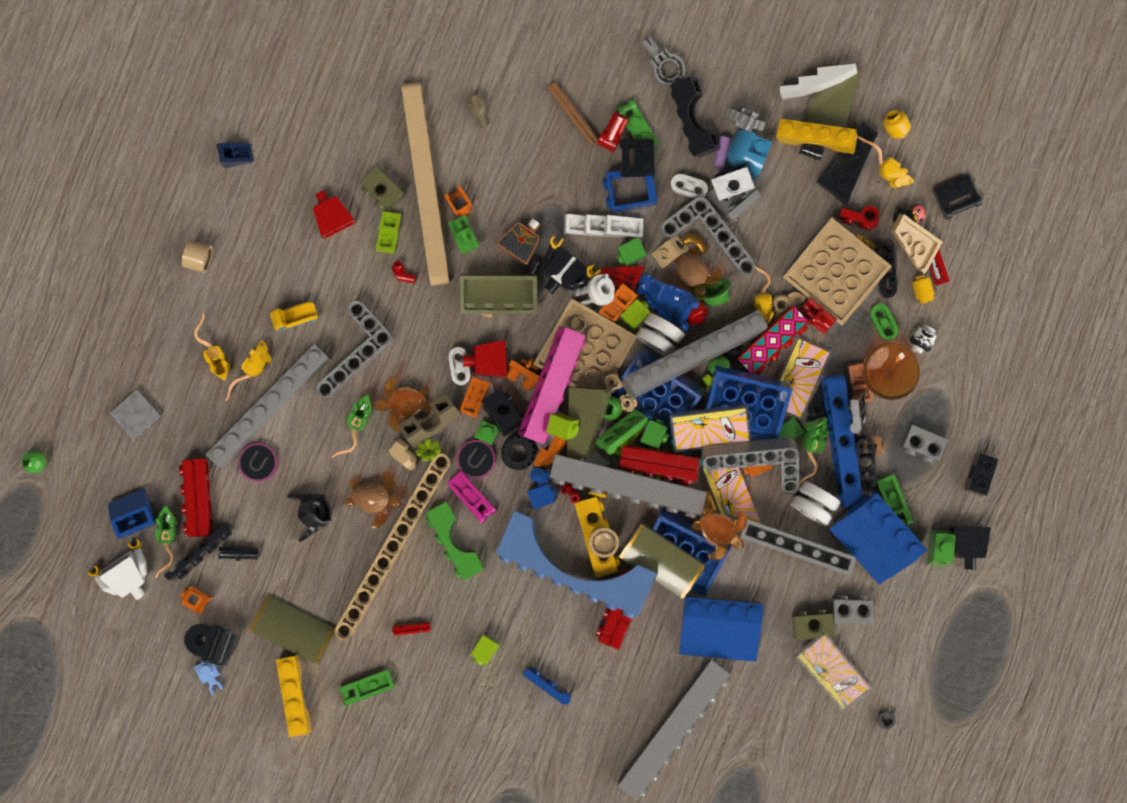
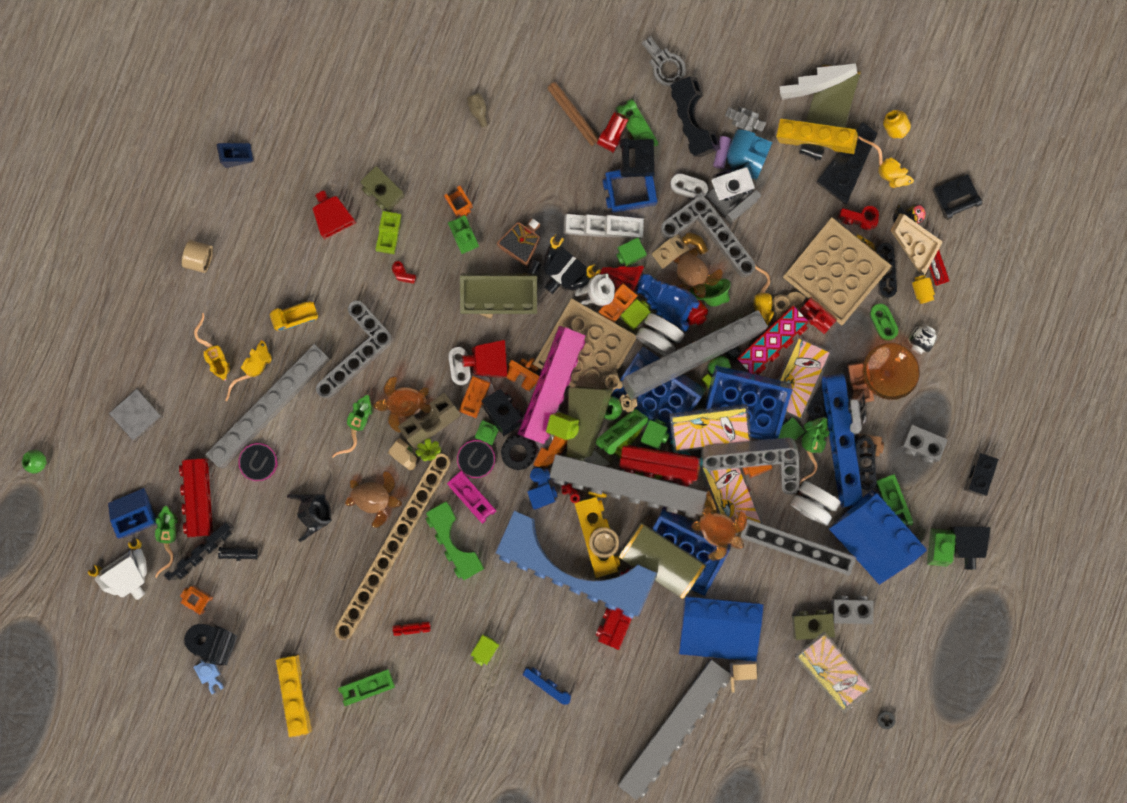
(292, 629): olive slope -> none
(425, 183): tan beam -> none
(742, 671): none -> tan bracket

